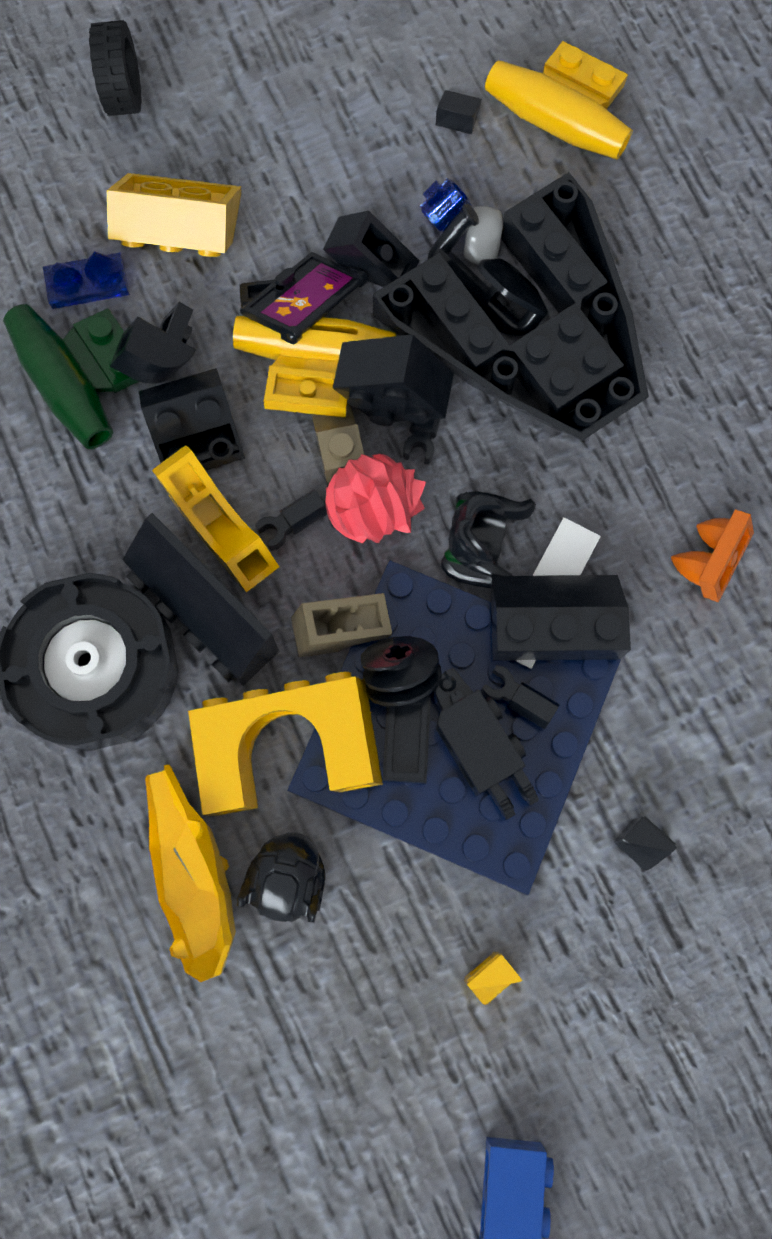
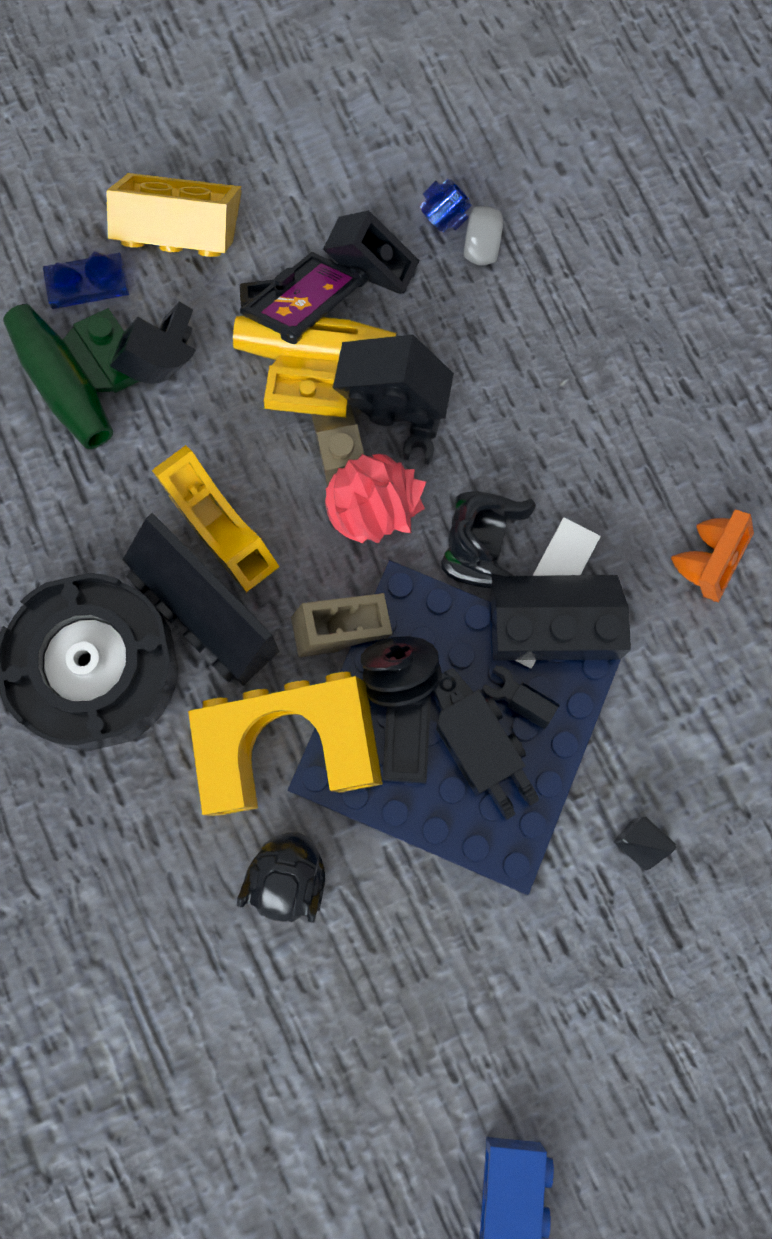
(115, 67): black tyre -> none
(194, 415): black slope -> none
(197, 909): yellow piece -> none
(293, 518): black bar -> none
(457, 111): black slope -> none
(491, 977): yellow slope -> none
(501, 274): black piece -> none
(566, 99): yellow plate -> none
(571, 369): black piece -> none

